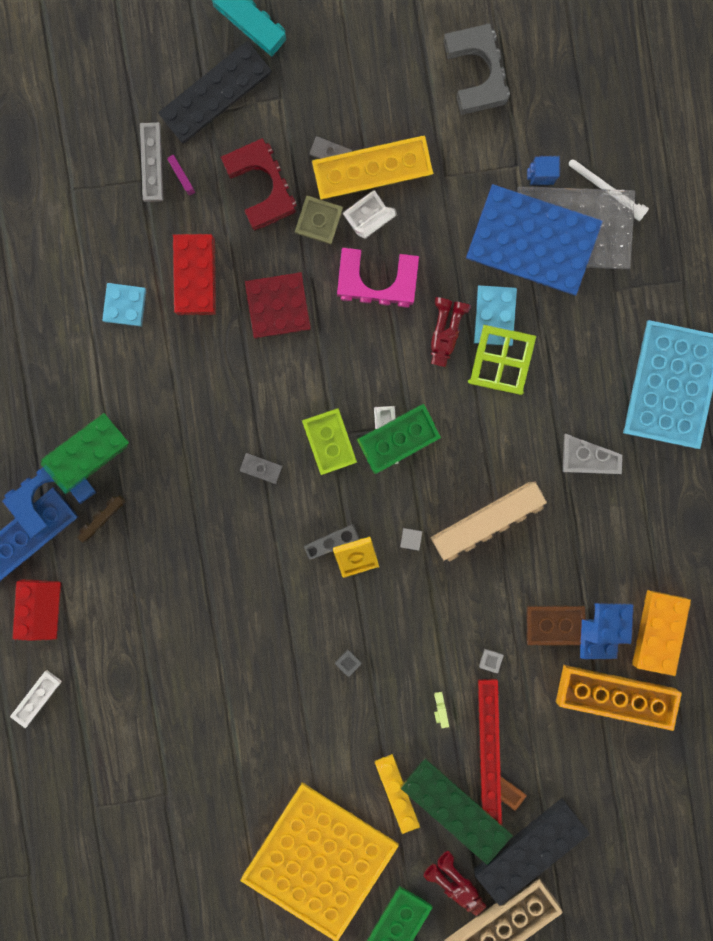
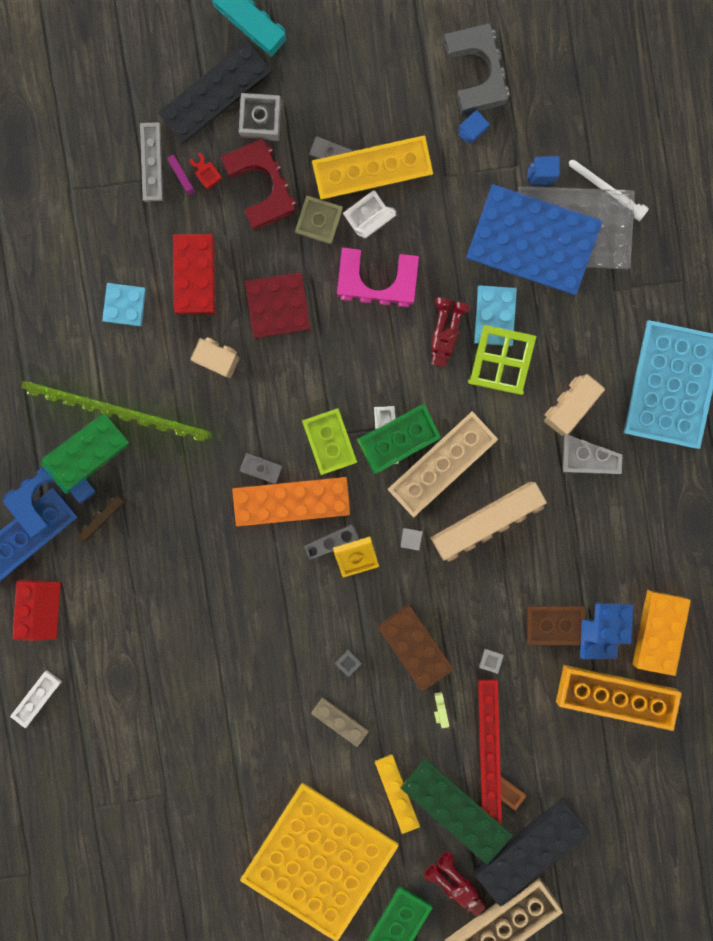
(108, 409): none -> clear neon green plate
(207, 173): none -> red plate
(215, 358): none -> tan brick
(260, 116): none -> light grey brick
(291, 501): none -> orange plate
(339, 722): none -> dark tan plate
(415, 647): none -> reddish brown brick
(442, 464): none -> tan plate
(473, 127): none -> blue brick
(573, 404): none -> tan brick

